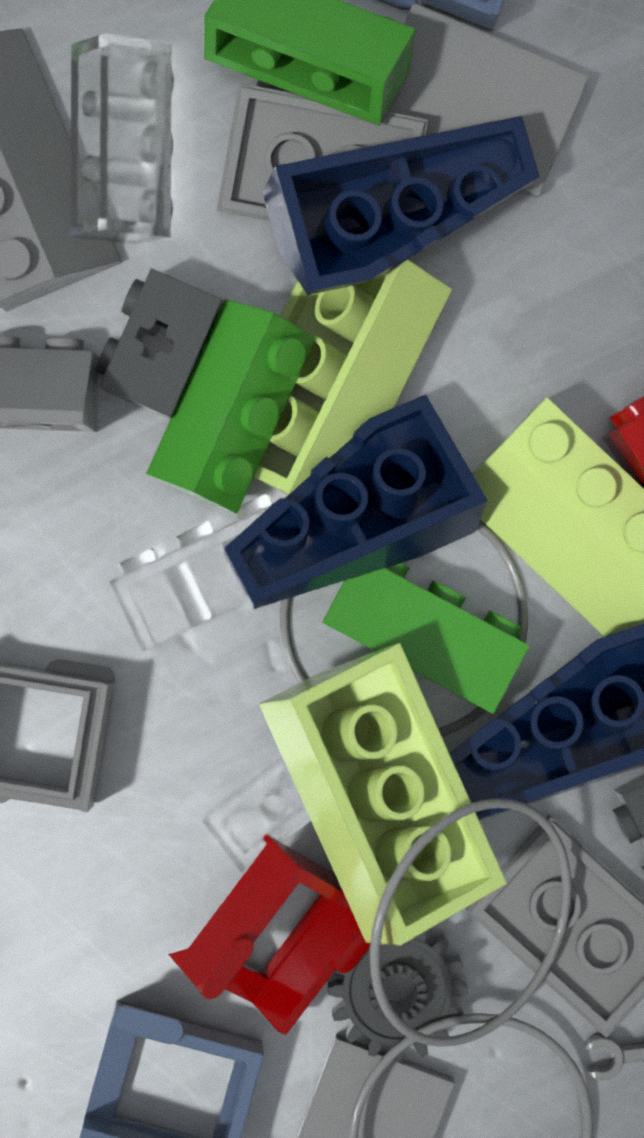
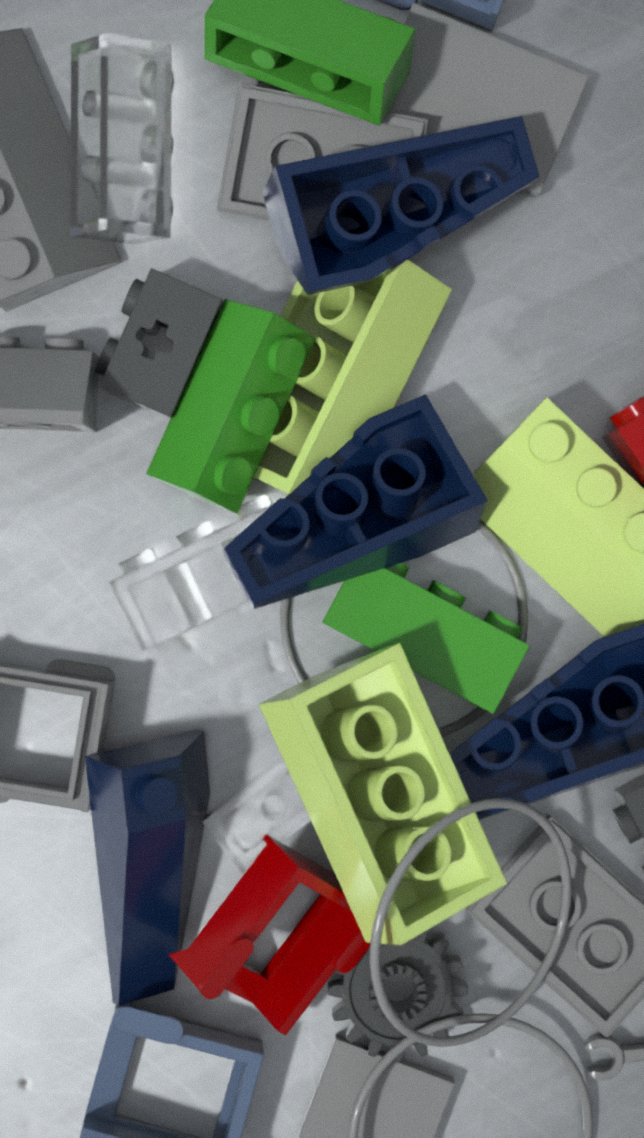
(147, 847): none -> dark blue wedge

